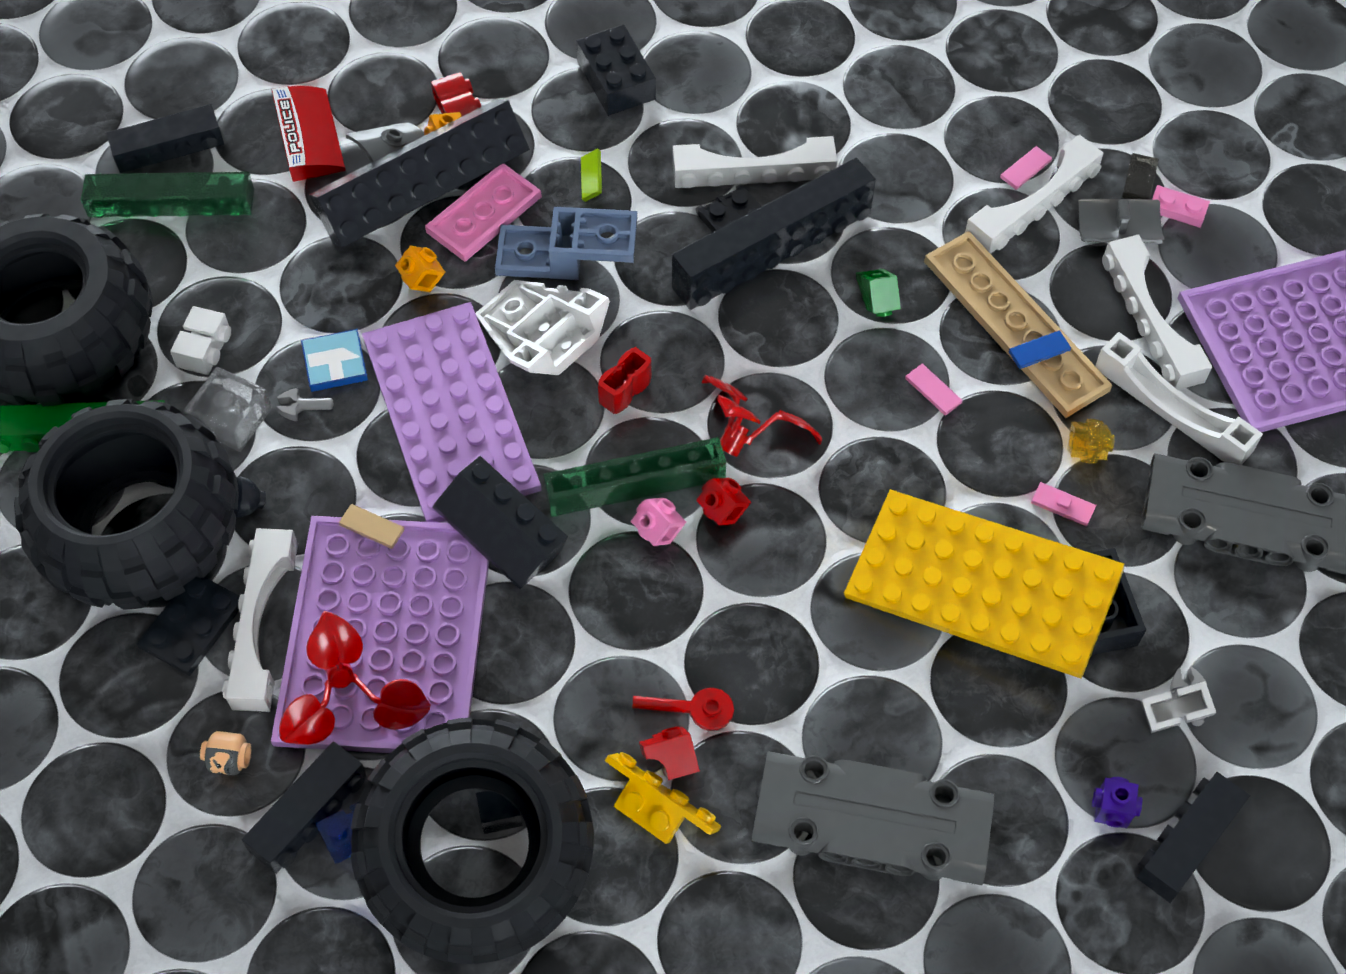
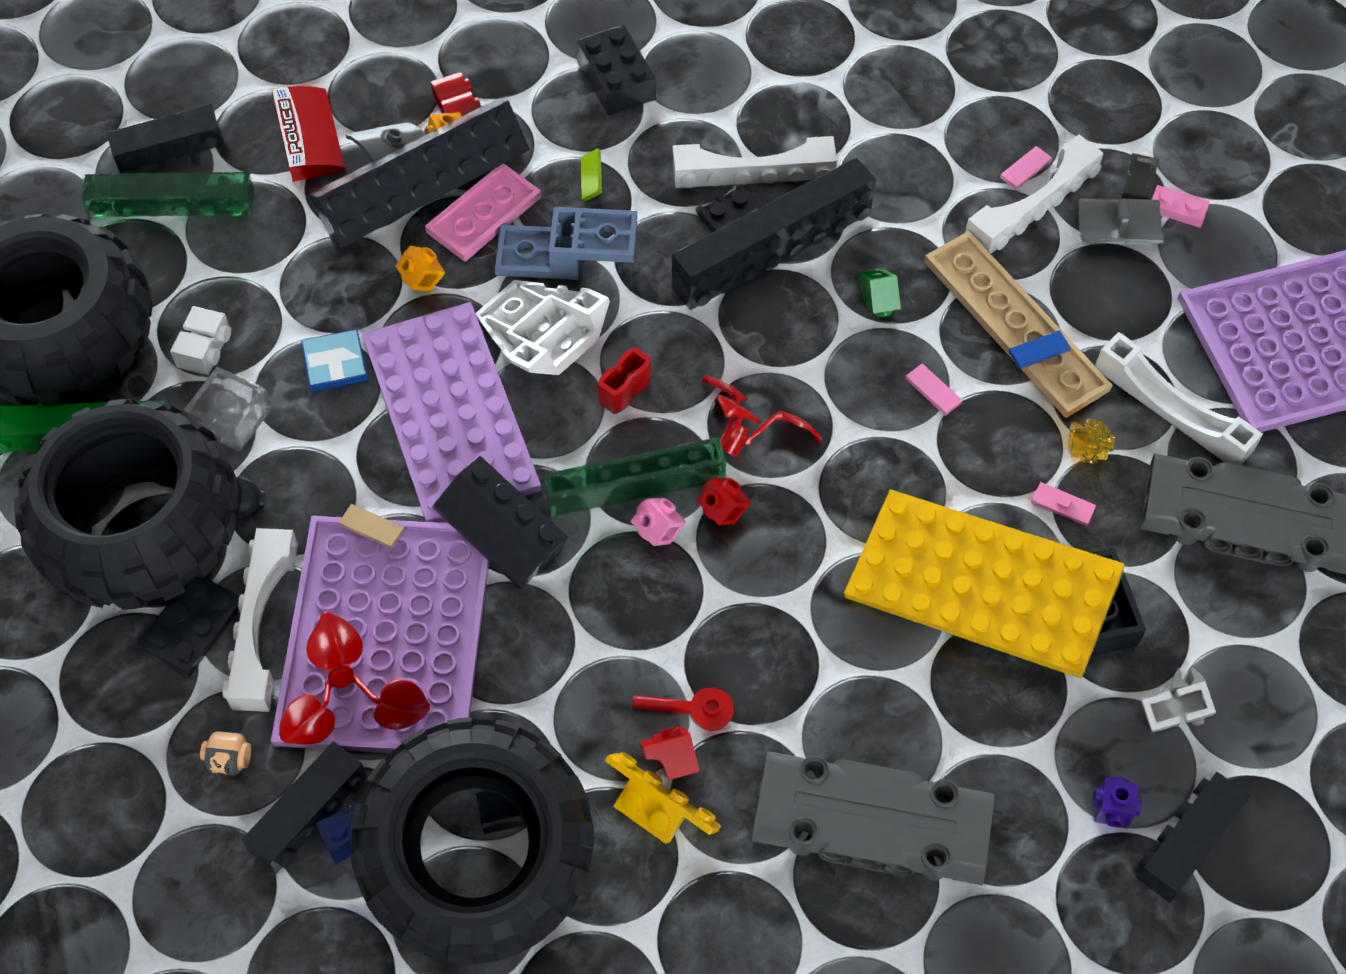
(300, 404): light grey bar -> none
(1180, 361): white arch -> none

